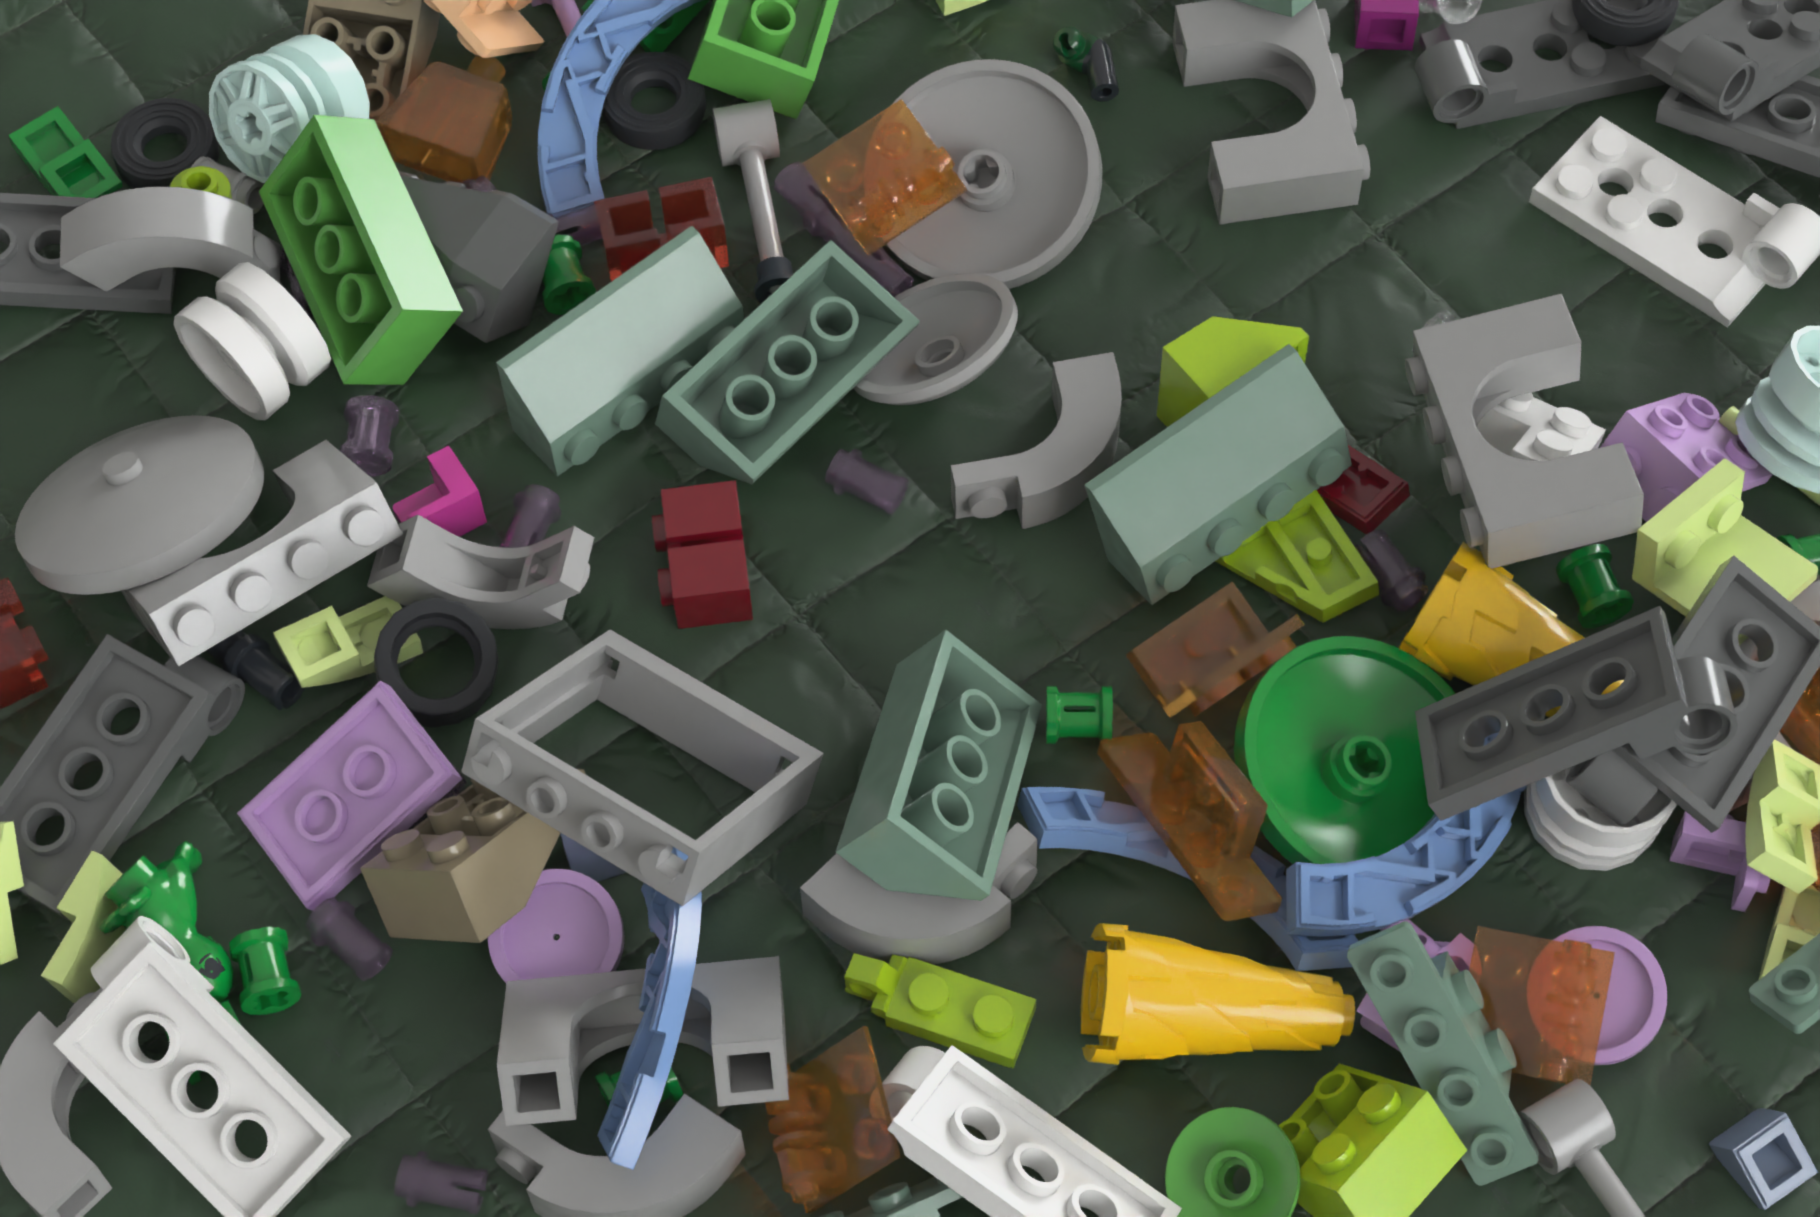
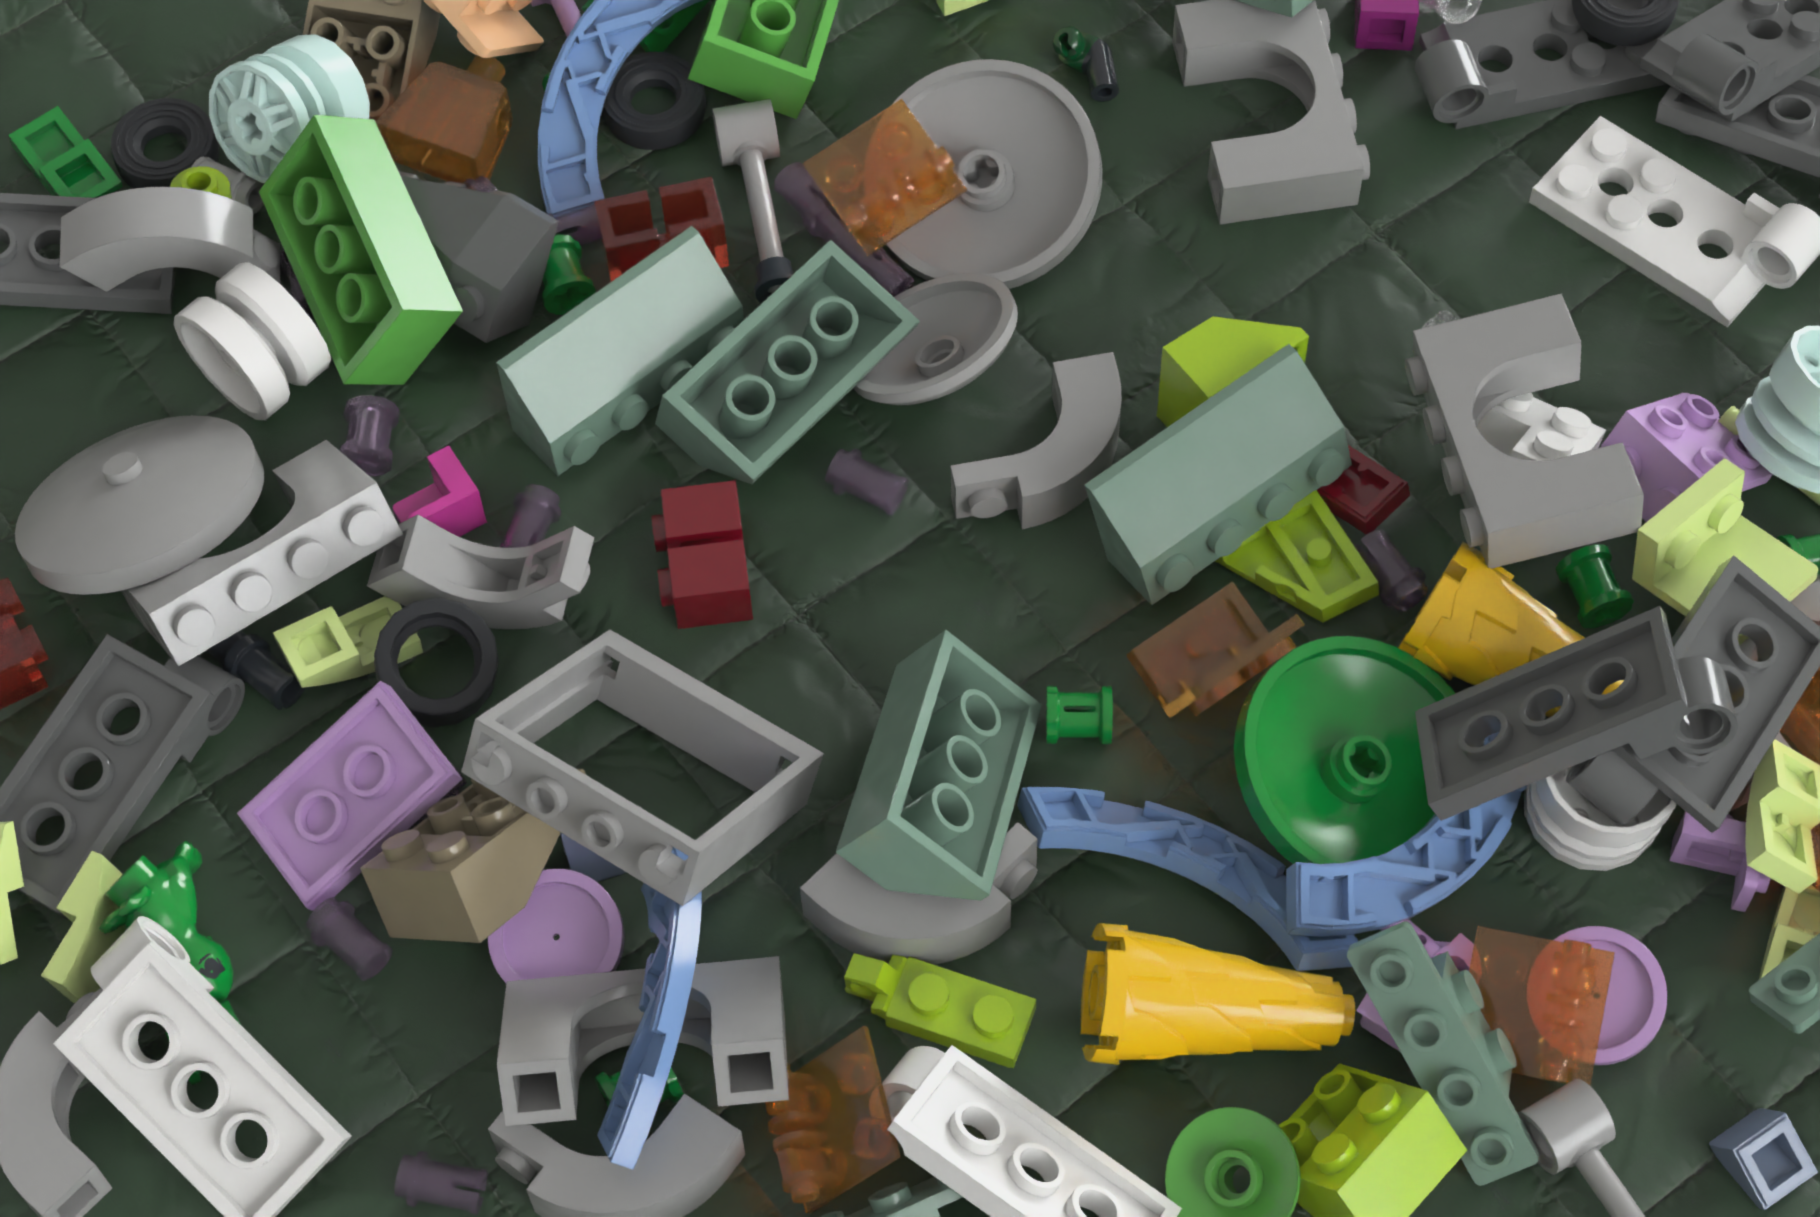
(264, 971): green bush -> none
(1200, 812): clear orange bracket -> none

